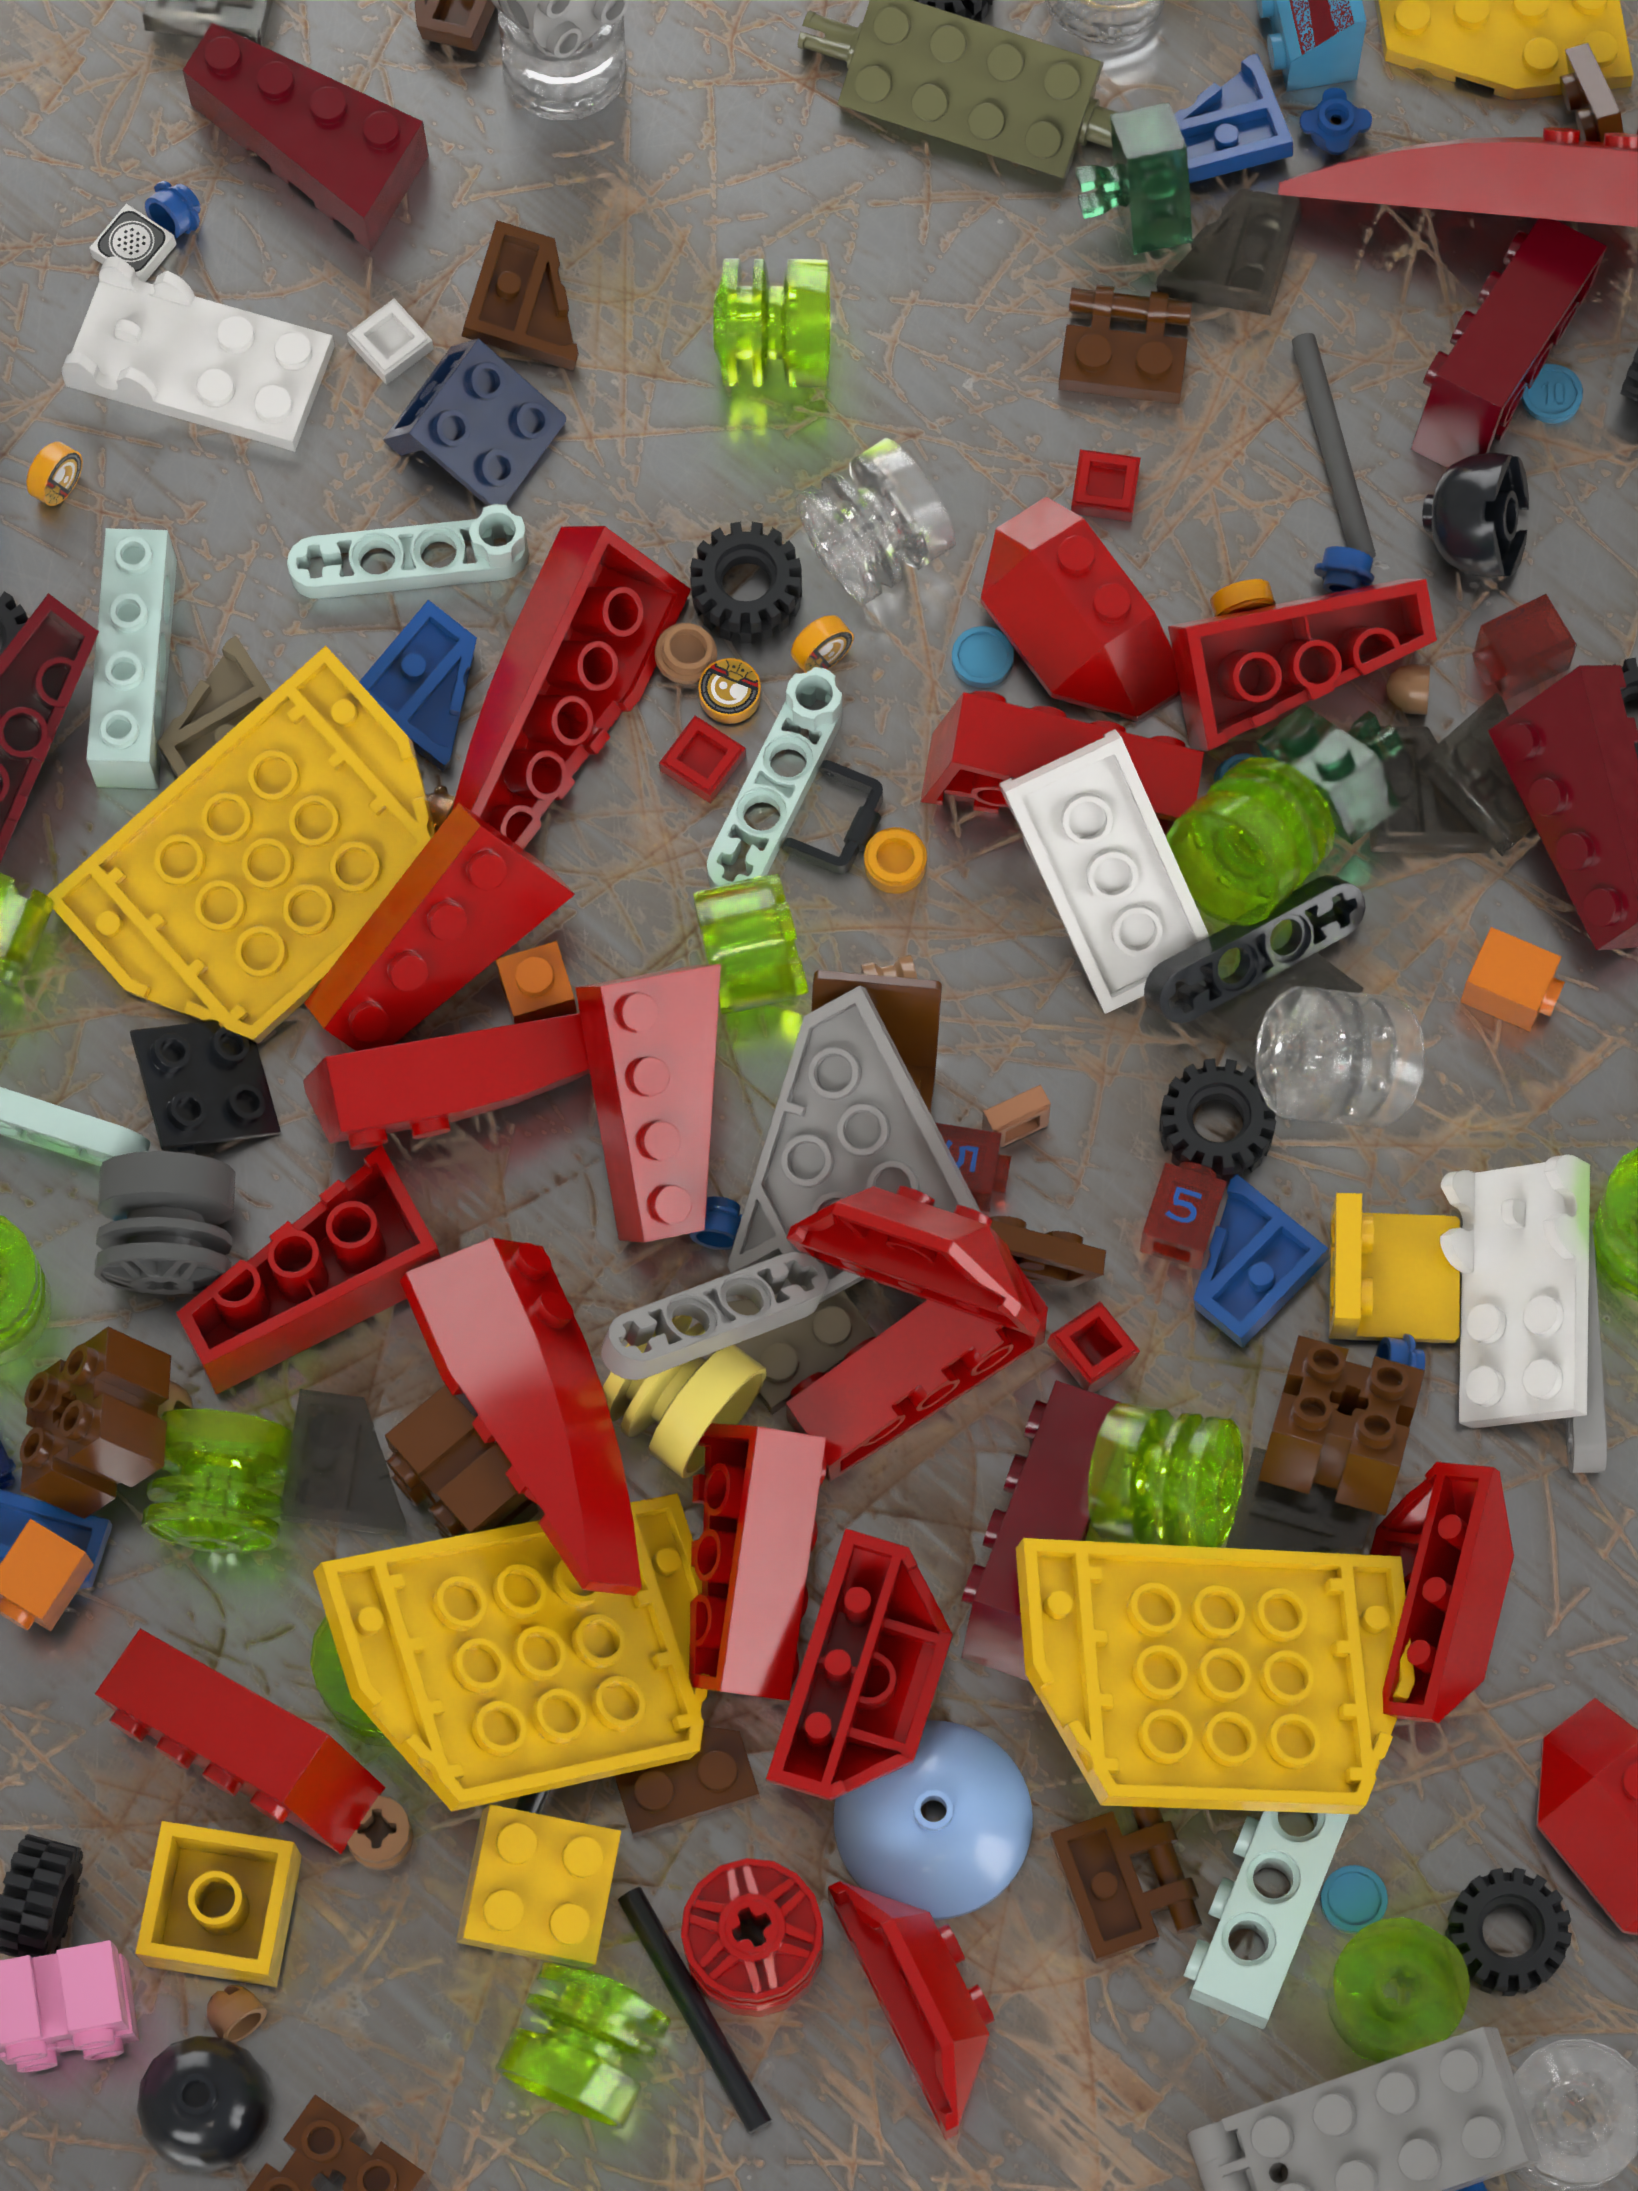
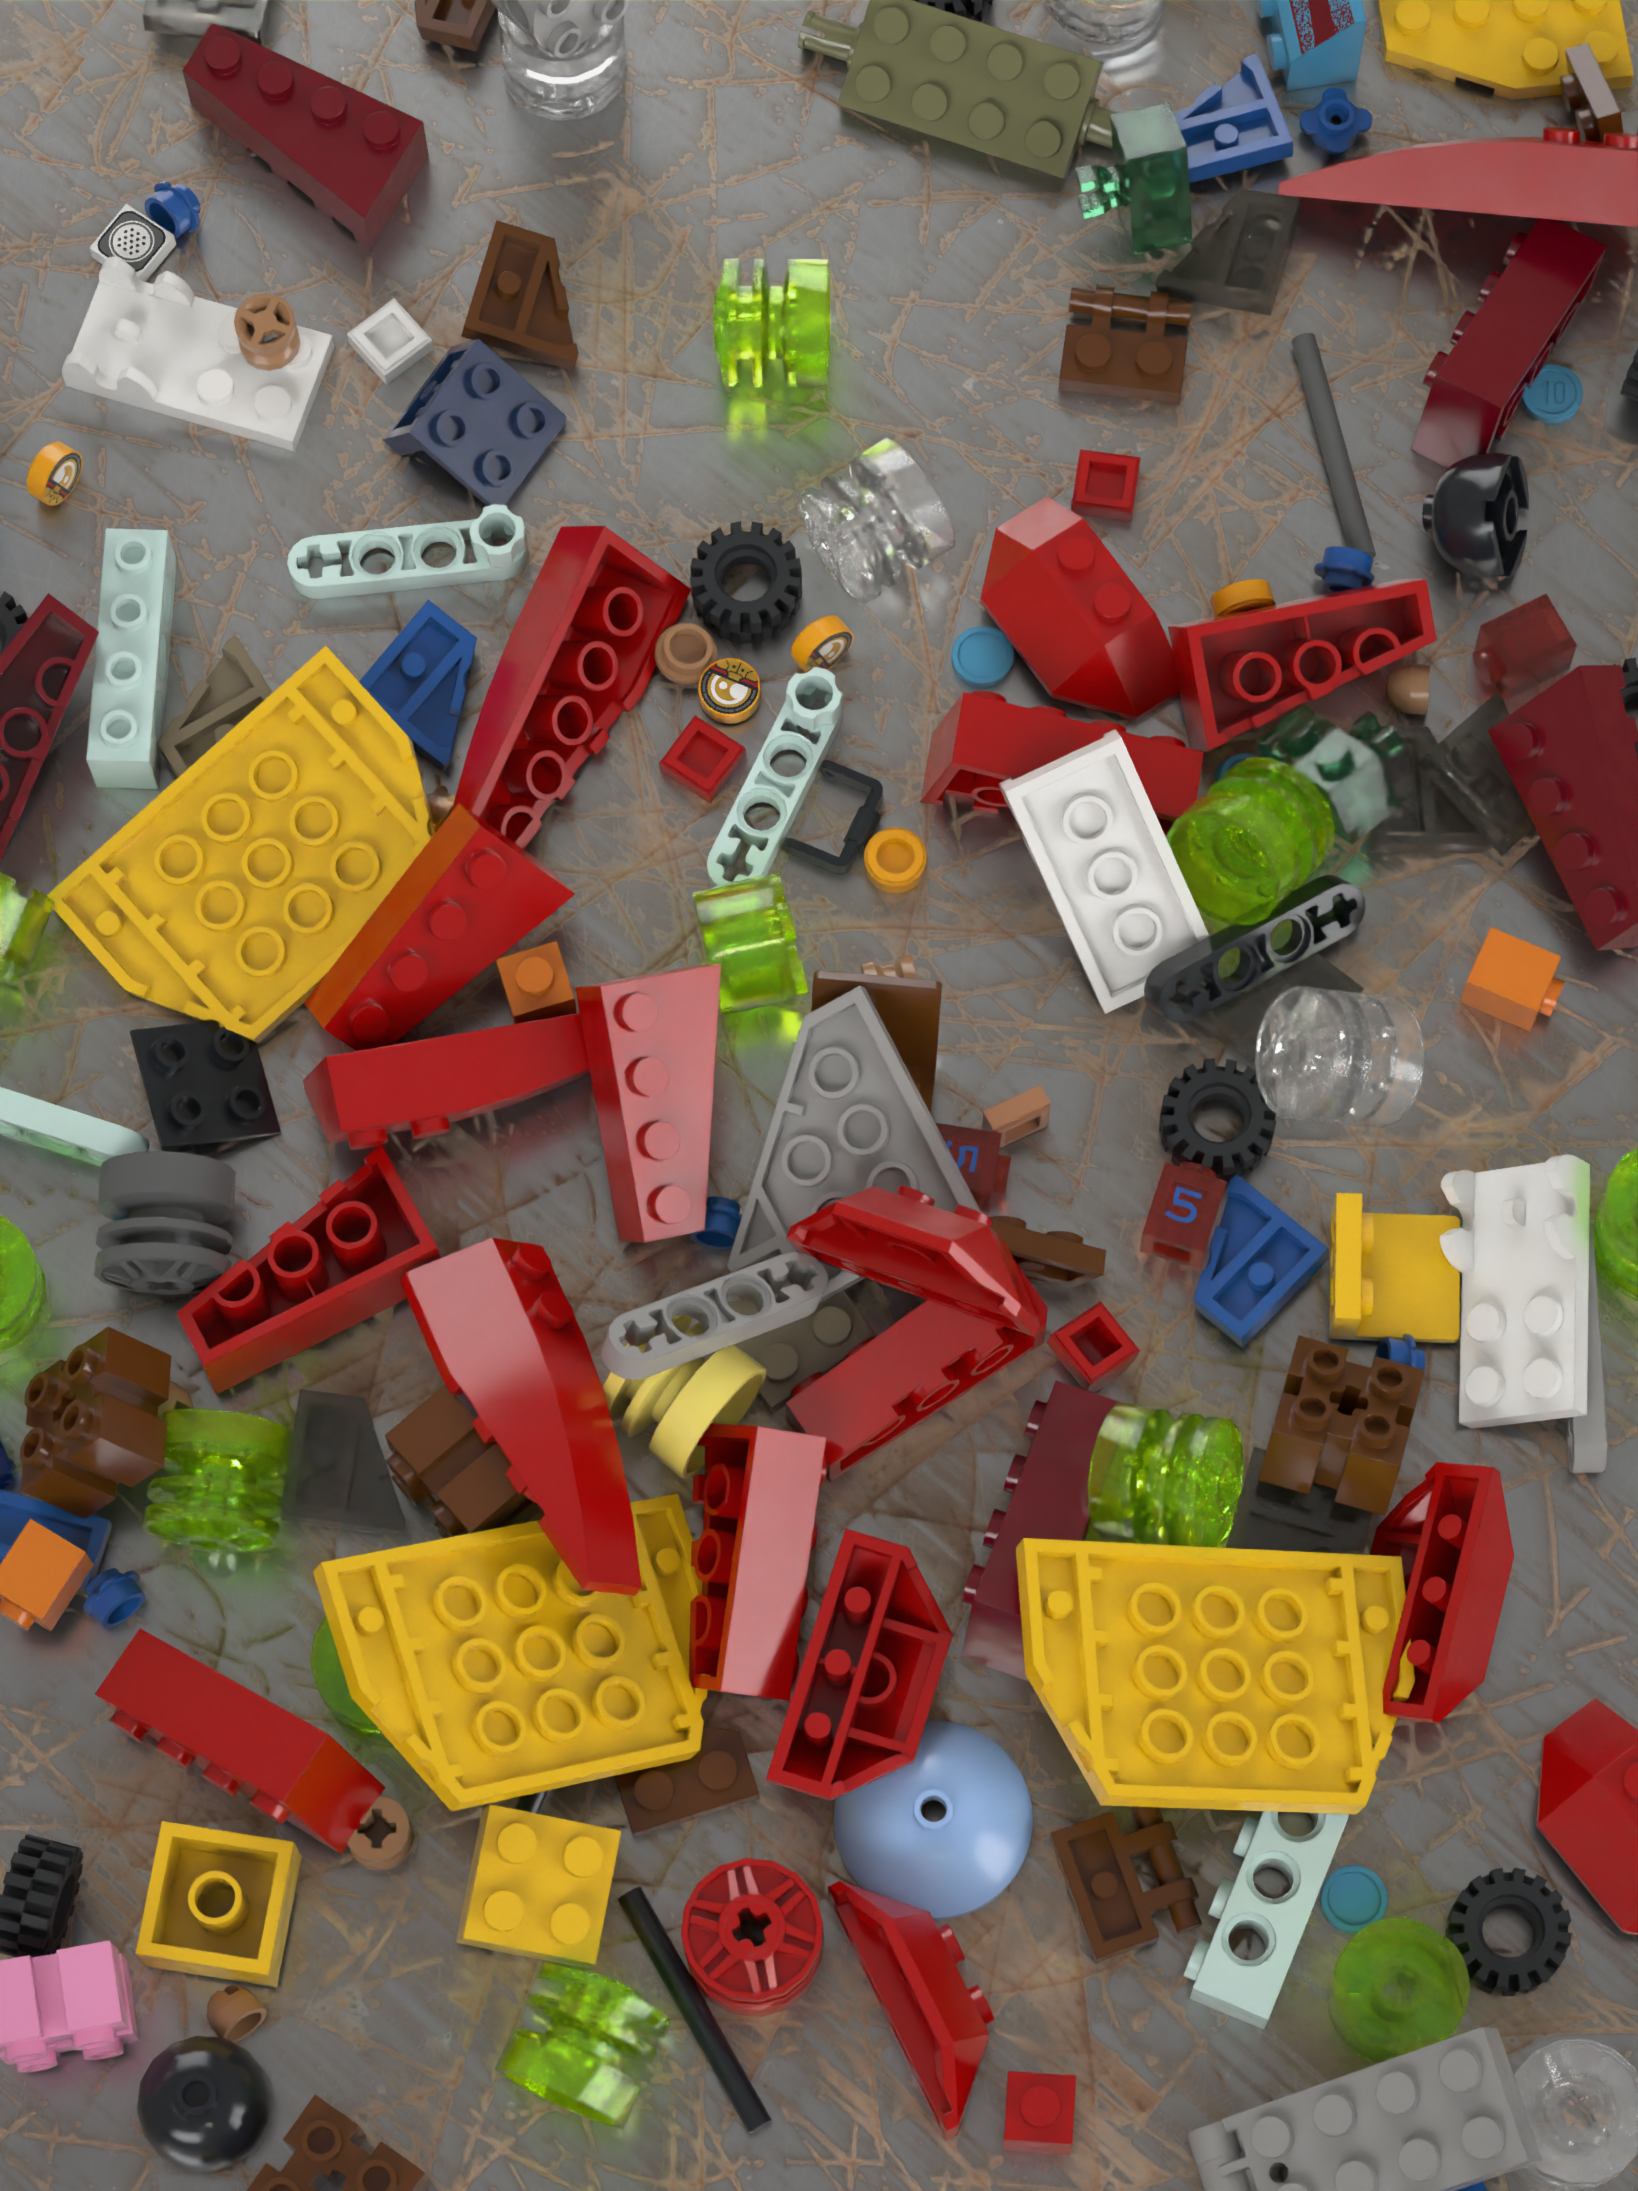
(113, 1597): none -> blue plate
(260, 318): none -> medium nougat wheel
(1039, 2112): none -> red brick

